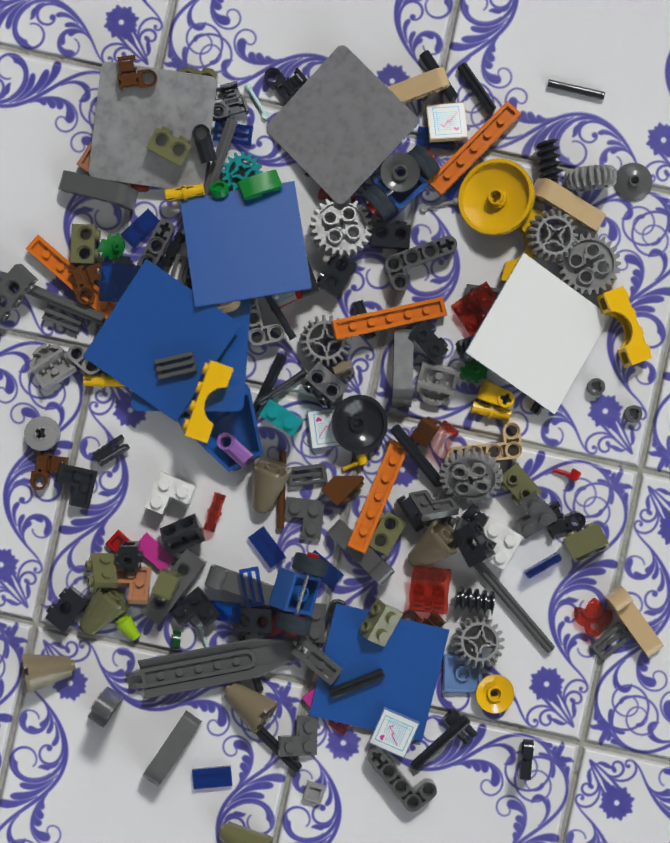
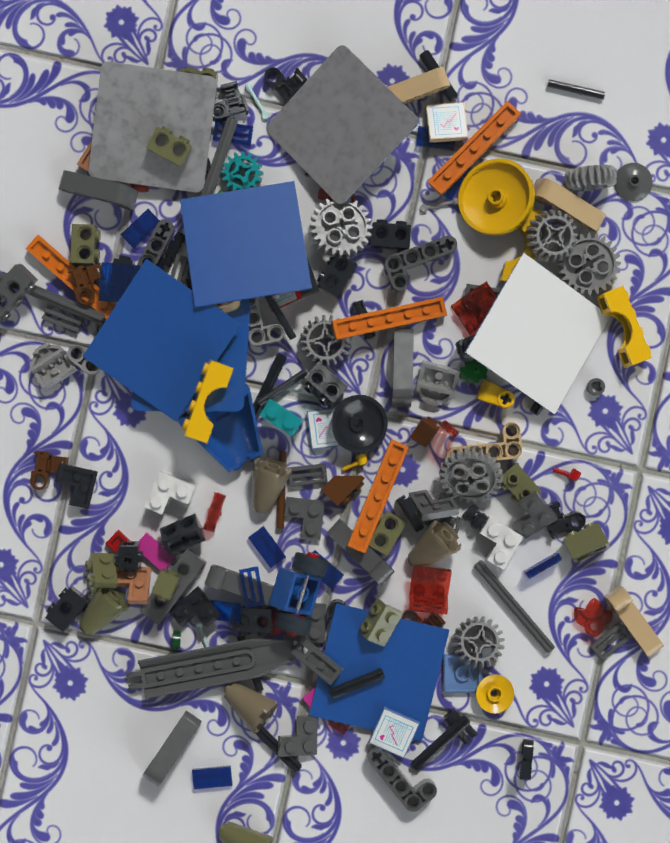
(45, 670): dark tan cone -> none
(51, 431): light grey piece -> none
(101, 380): yellow pin -> none
(105, 706): dark grey beam -> none
(107, 453): black hinge -> none
(112, 247): green piece -> none
(127, 626): lime cone -> none
(129, 74): reddish brown piece -> none
(160, 369): dark grey tile -> none
(184, 192): yellow pin -> none
(204, 146): black piece -> none
(219, 189): green tile -> none
(236, 450): medium lavender piece -> none
(256, 185): green slope -> none
(314, 792): light grey tile -> none
(343, 370): dark tan plate -> none
(384, 202): brick -> none
(397, 162): dark grey dish -> none
(416, 455): black axle -> none
(428, 341): black bracket -> none
(464, 539): black brick -> none
(474, 600): black piece -> none
(476, 87): black axle -> none
(491, 411): yellow pin -> none
(548, 160): black piece -> none
(639, 413): dark grey bush -> none

